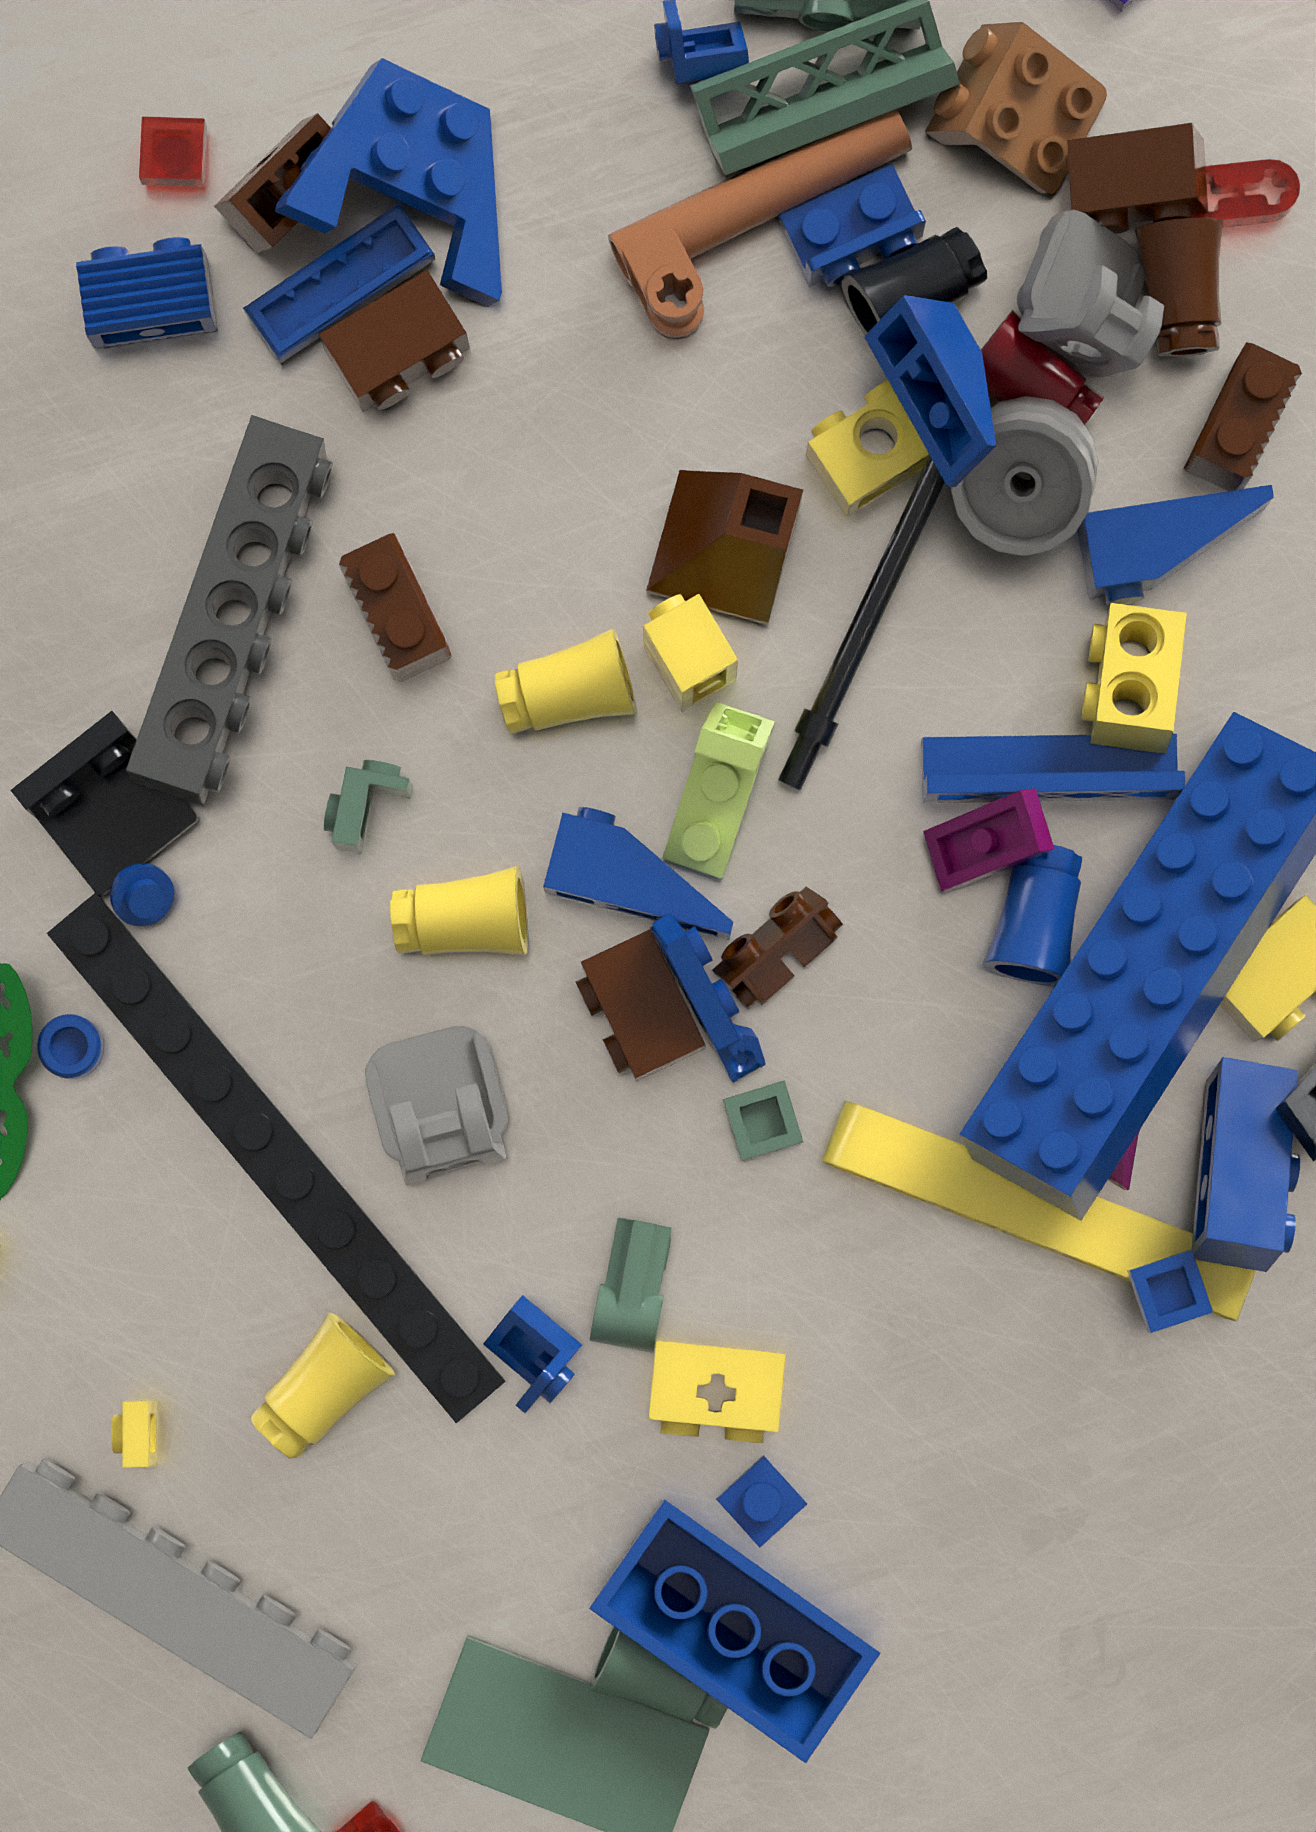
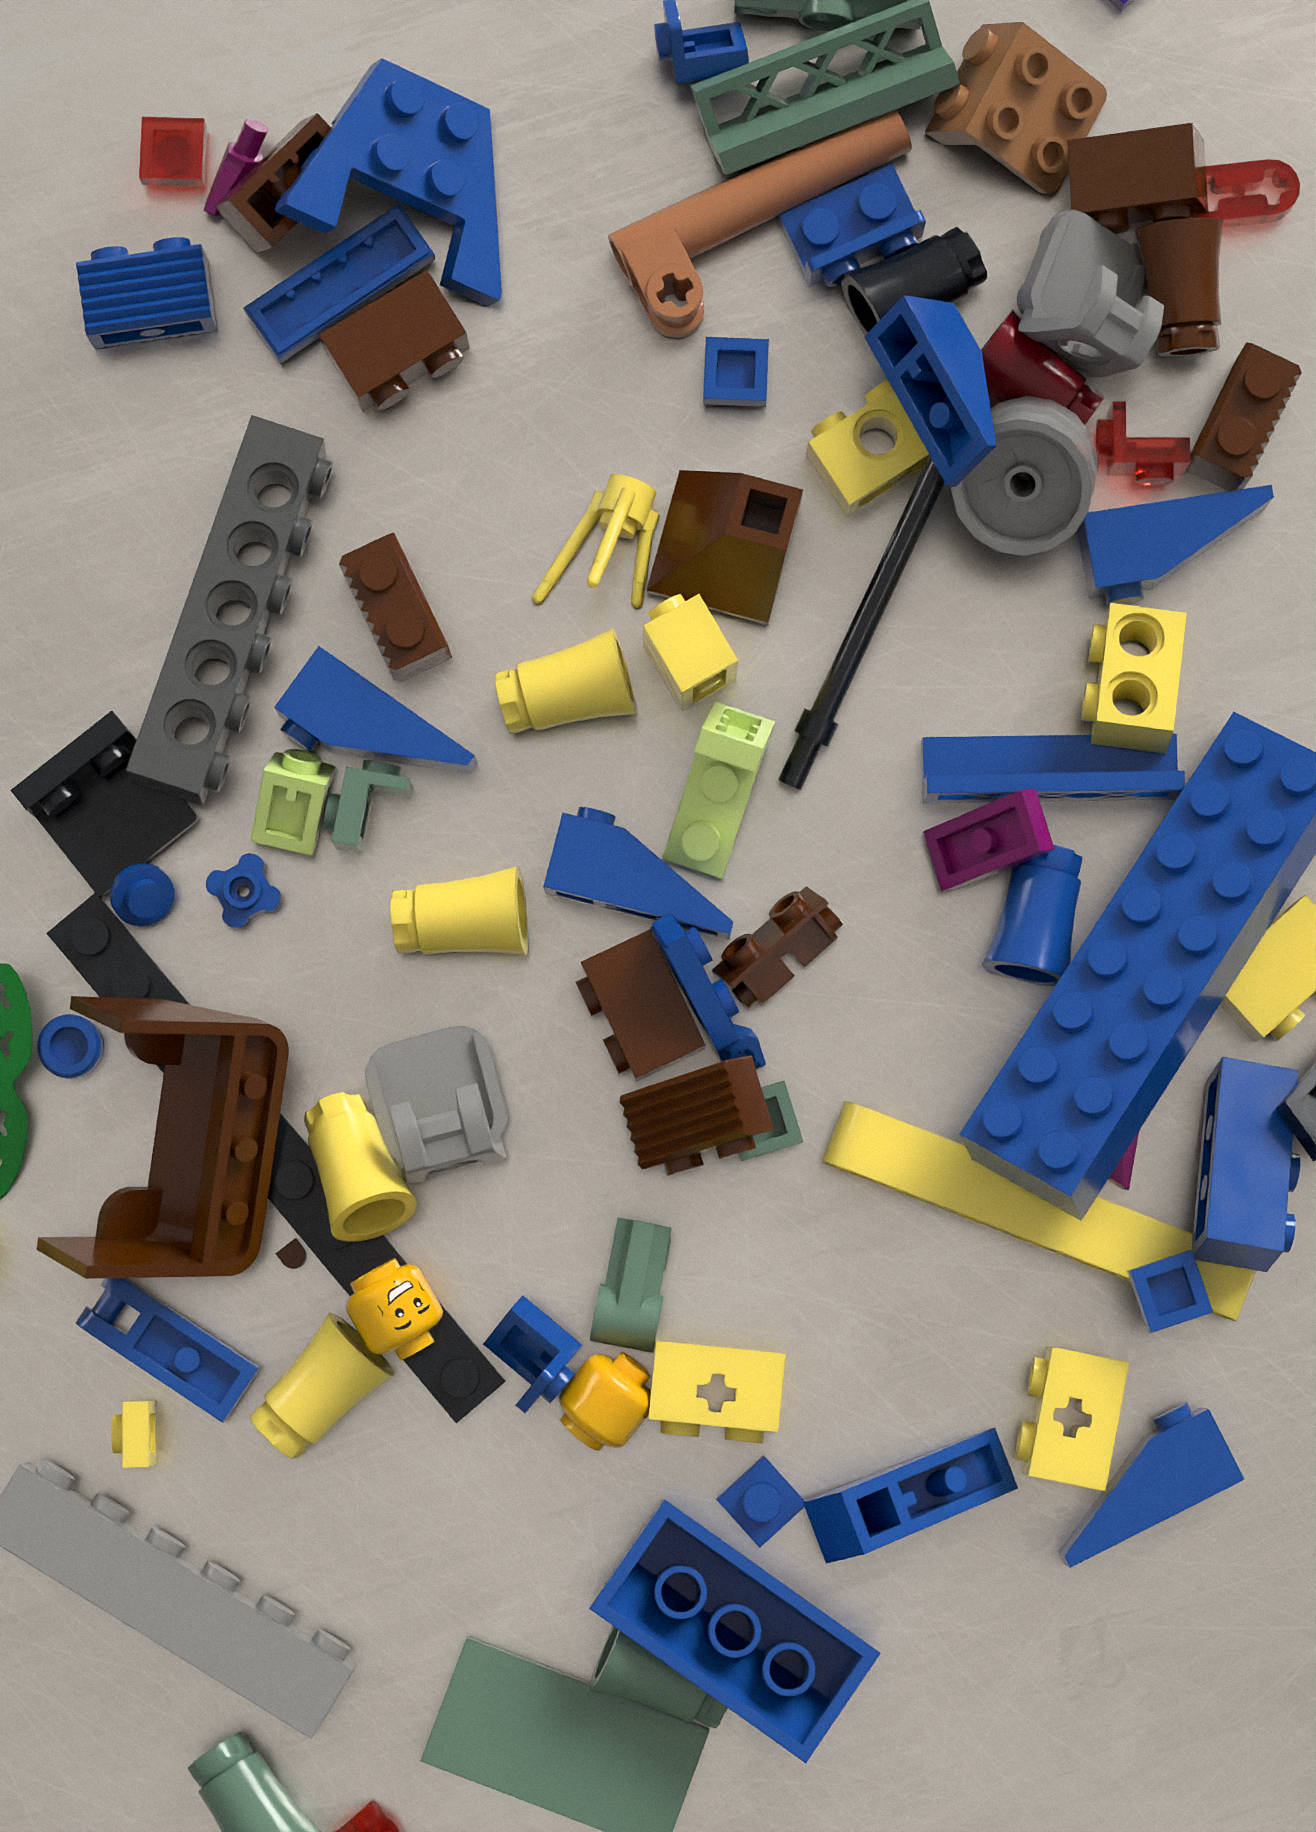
(170, 1348): none -> blue plate
(208, 1148): none -> reddish brown windscreen
(237, 162): none -> magenta bar
(260, 896): none -> blue plate
(292, 801): none -> yellowish green bracket
(293, 1254): none -> reddish brown piece
(356, 1170): none -> light yellow plant
(357, 719): none -> blue slope
(394, 1309): none -> yellow head
(606, 1400): none -> yellow head
(623, 510): none -> light yellow plant
(697, 1113): none -> reddish brown brick
(735, 371): none -> blue plate
(909, 1496): none -> blue slope
(1087, 1452): none -> light yellow brick
(1148, 458): none -> clear red bracket
(1160, 1478): none -> blue slope

